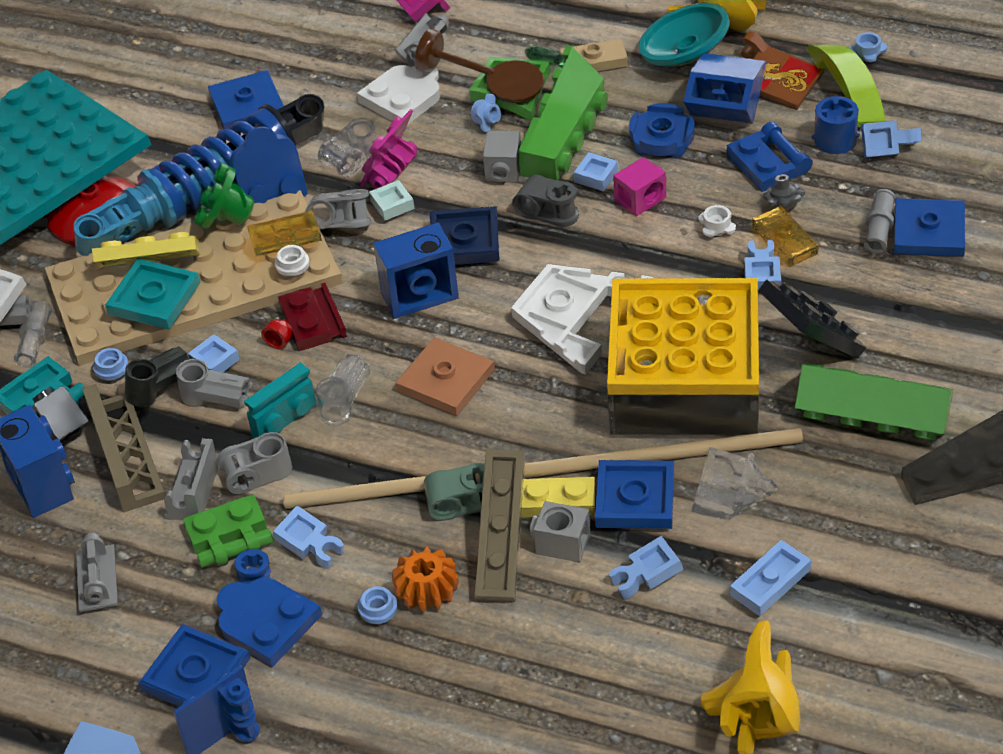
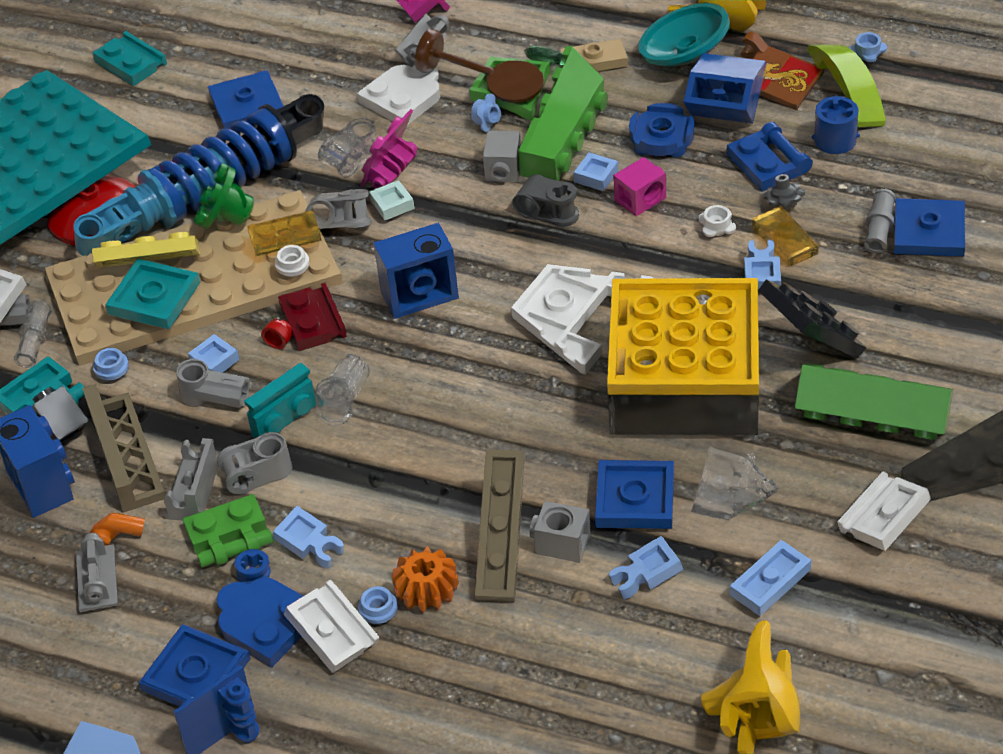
(117, 523): none -> orange arm
(129, 58): none -> teal plate
(148, 377): pearl dark grey piece -> none
(268, 165): blue plate -> none
(331, 626): none -> white plate
(445, 376): nougat plate -> none
(454, 491): sand green piece -> none
(470, 233): dark blue plate -> none
(554, 466): tan piece -> none
(567, 491): light yellow plate -> none
(884, 138): light blue plate -> none
(884, 511): none -> white plate

